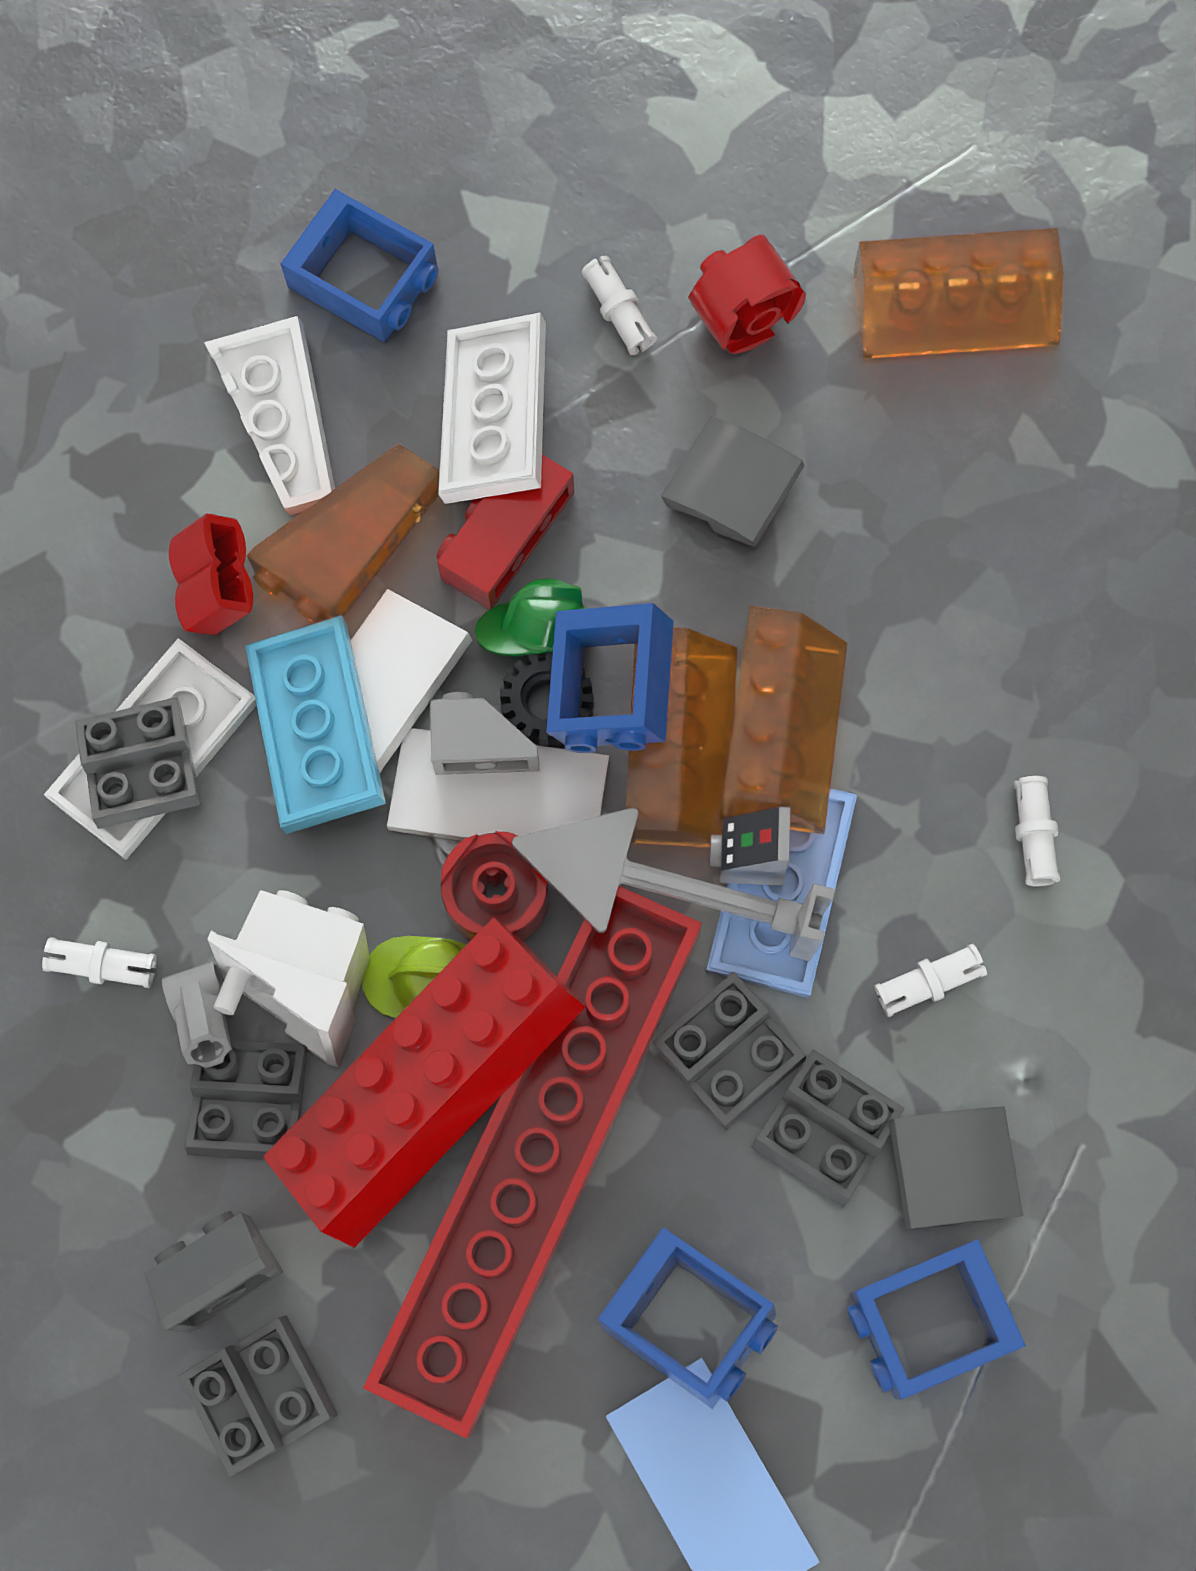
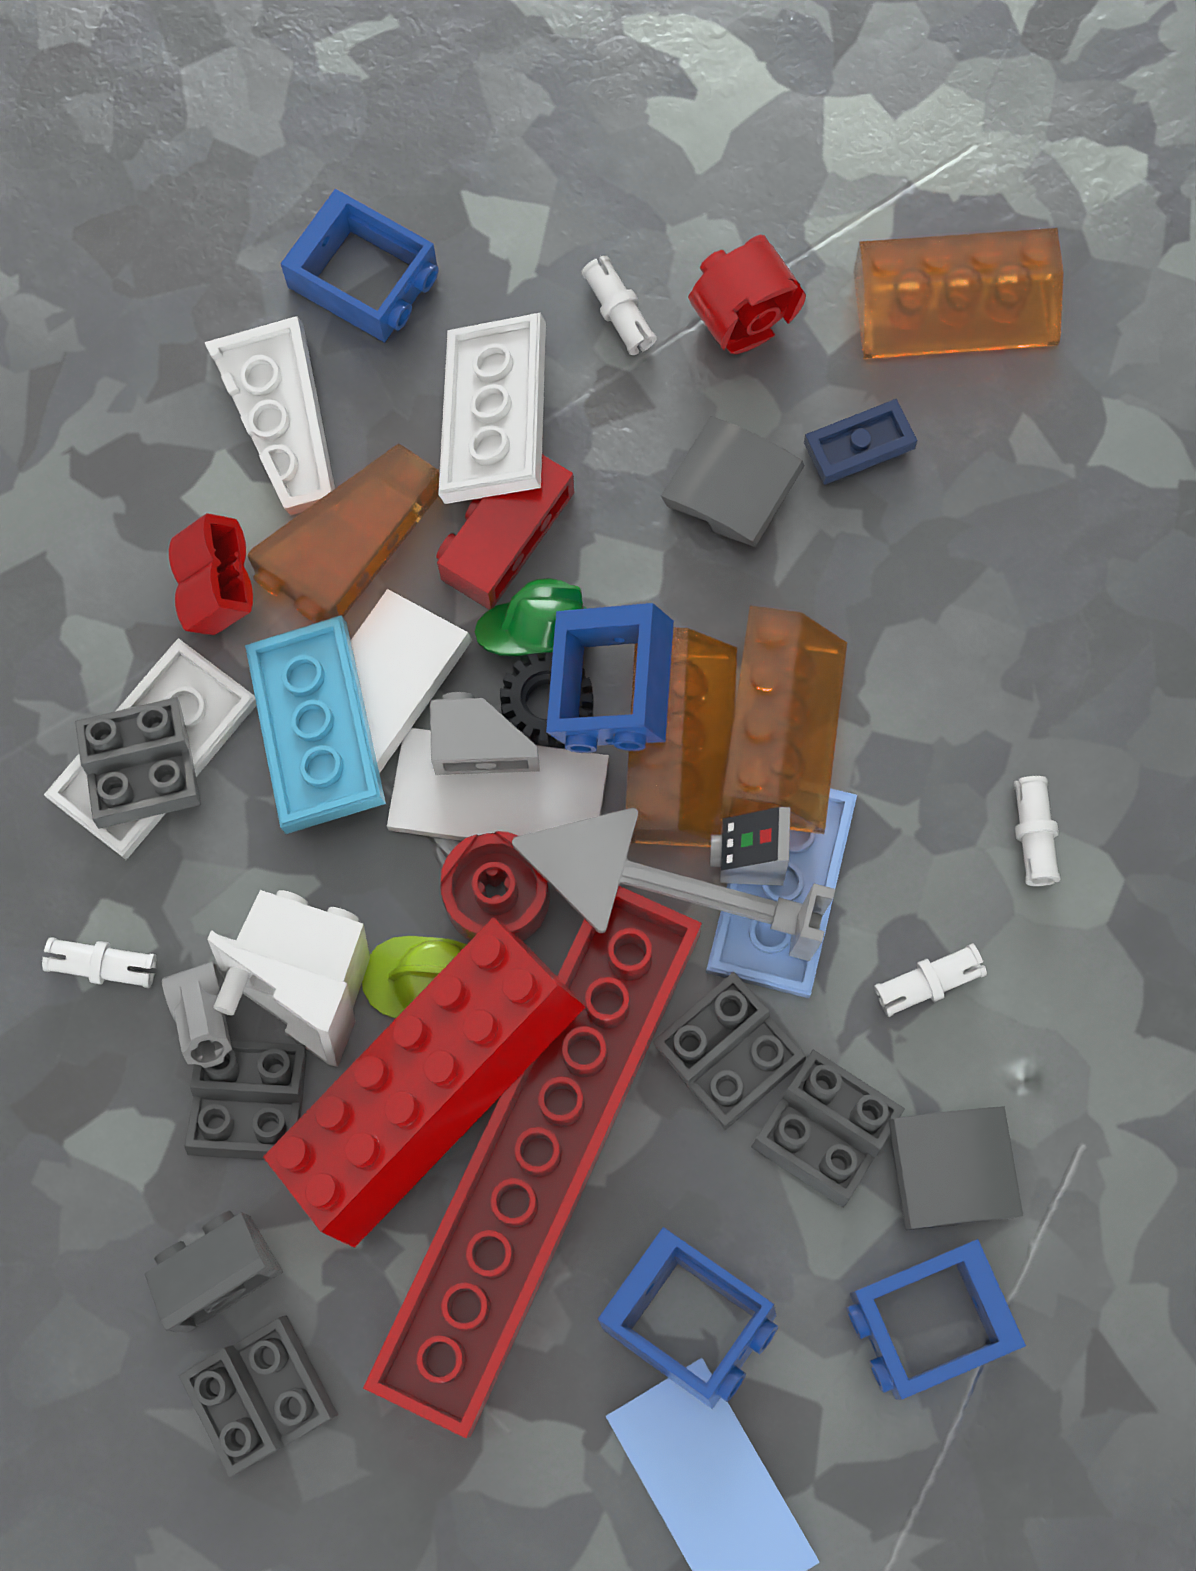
(860, 441): none -> dark blue plate

